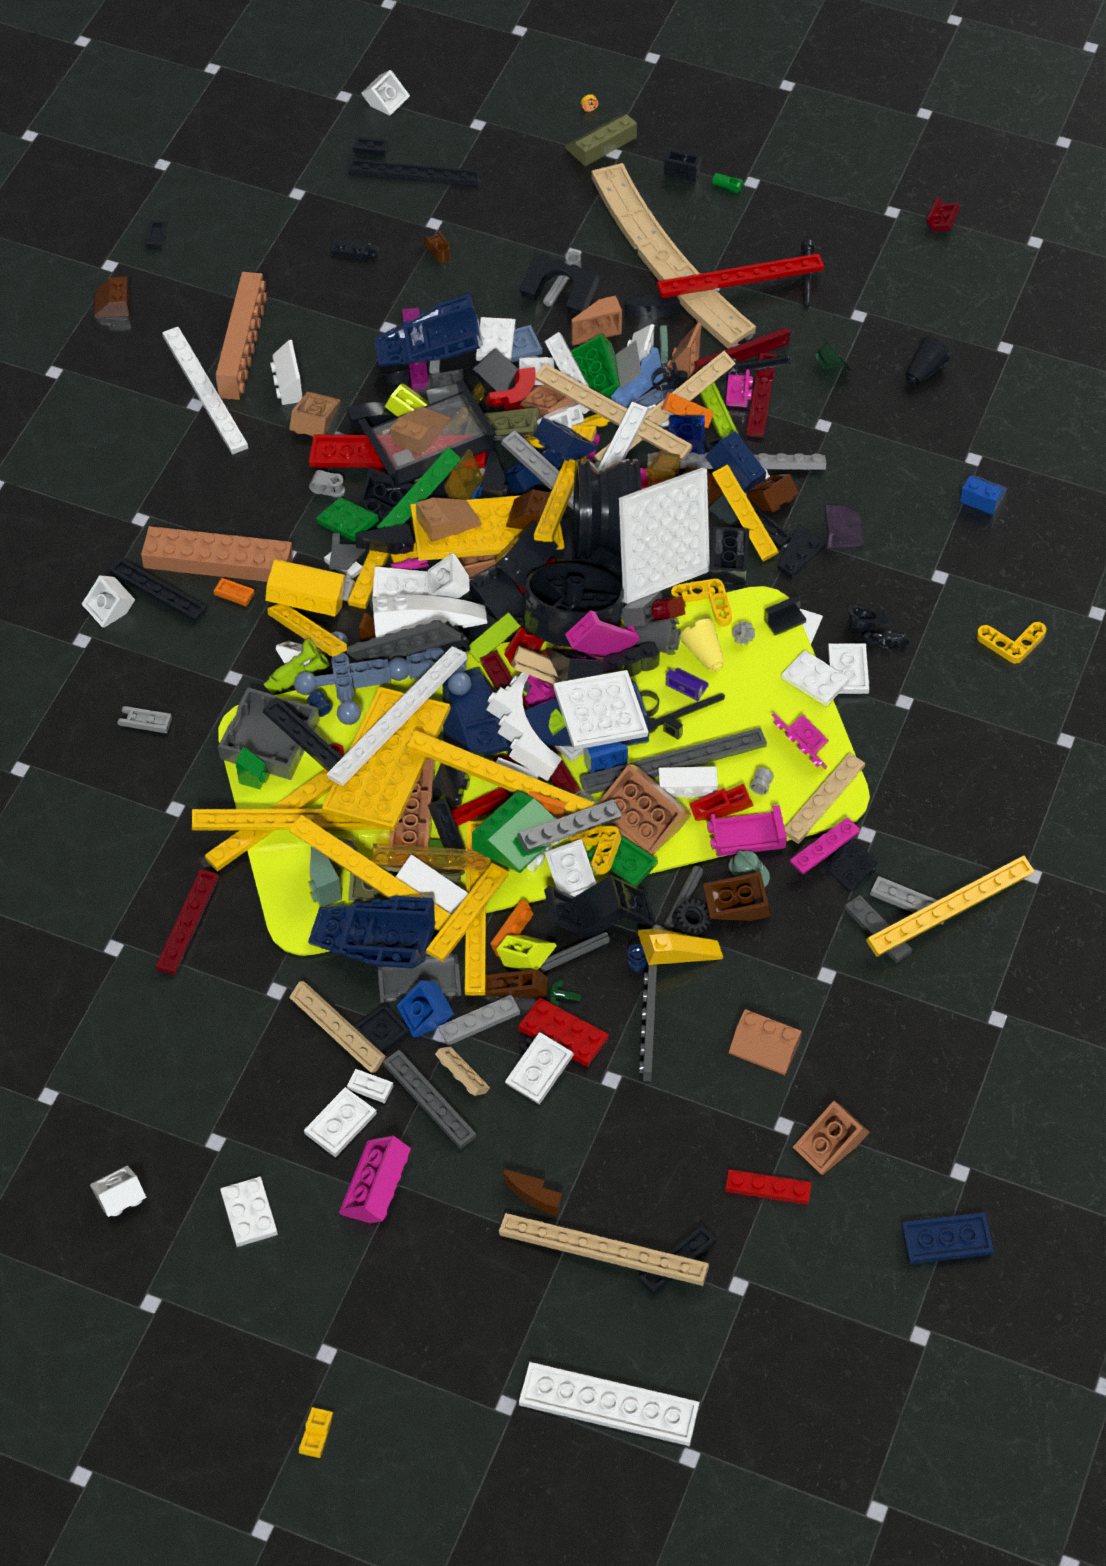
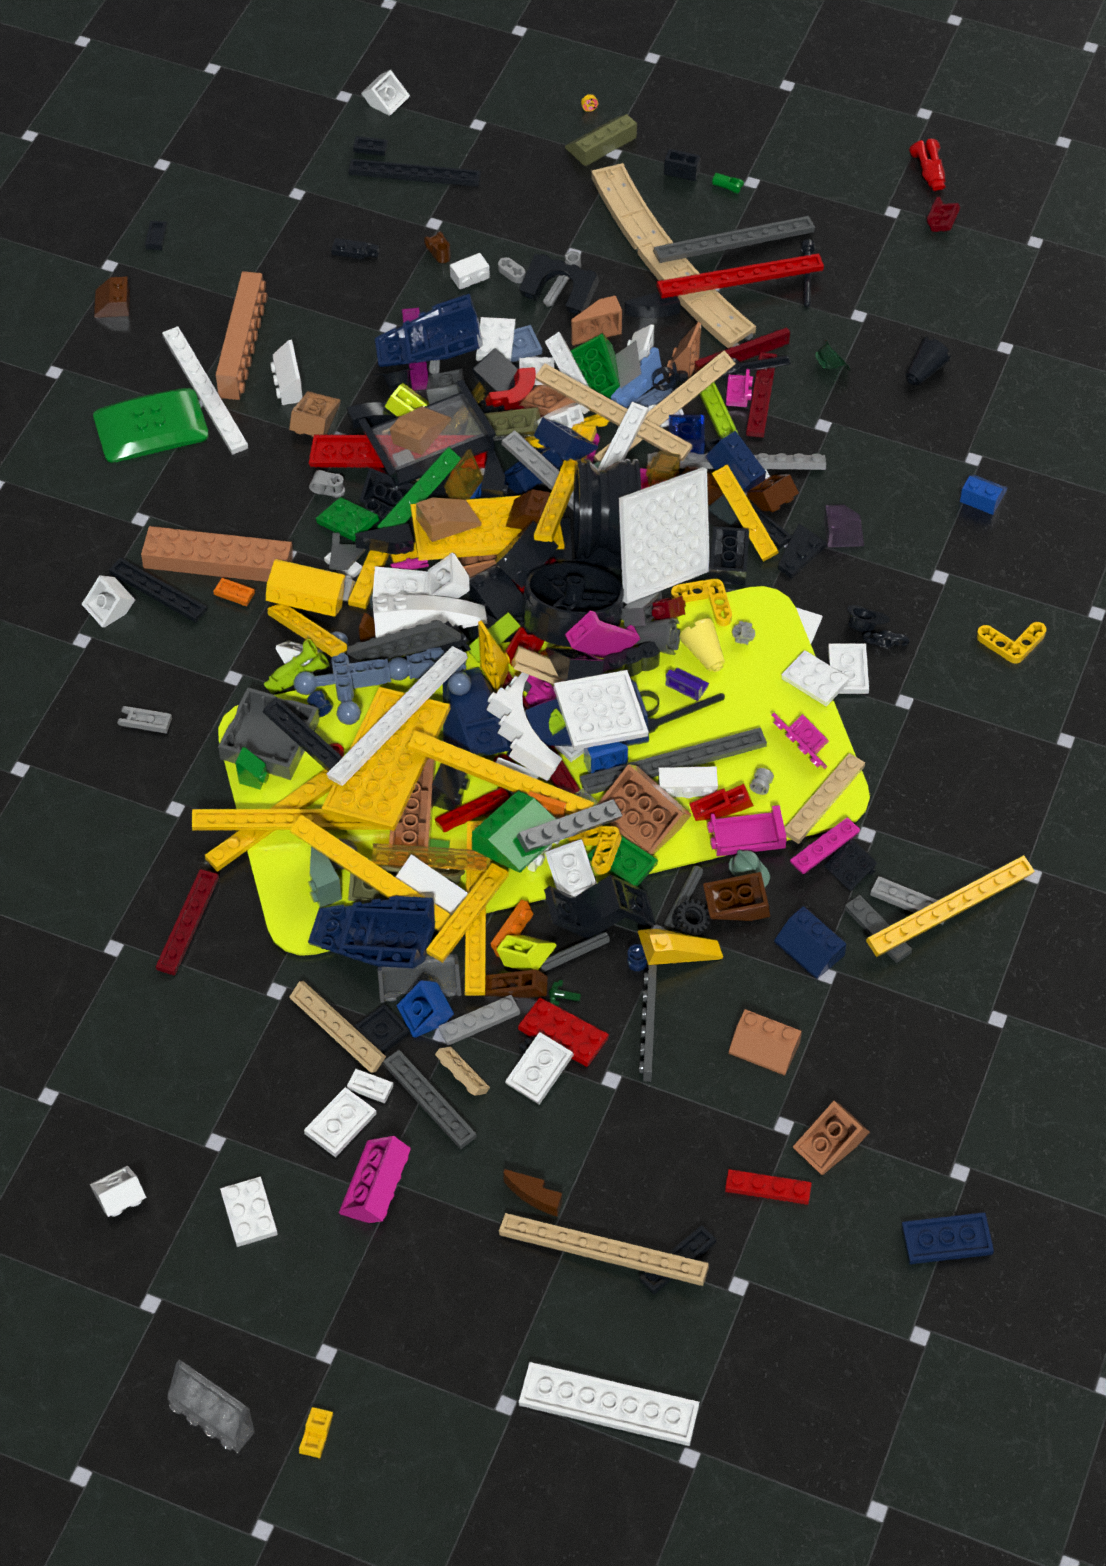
(150, 424): none -> green wedge
(209, 1407): none -> clear slope
(445, 824): black plate -> none
(469, 271): none -> white brick
(492, 659): none -> yellow wedge
(510, 271): none -> light grey beam
(663, 344): sand green tile -> none
(673, 727): black tile -> none
(681, 406): orange plate -> none
(733, 239): none -> dark grey plate
(784, 615): black panel -> none
(810, 943): none -> dark blue slope
(932, 169): none -> red piece

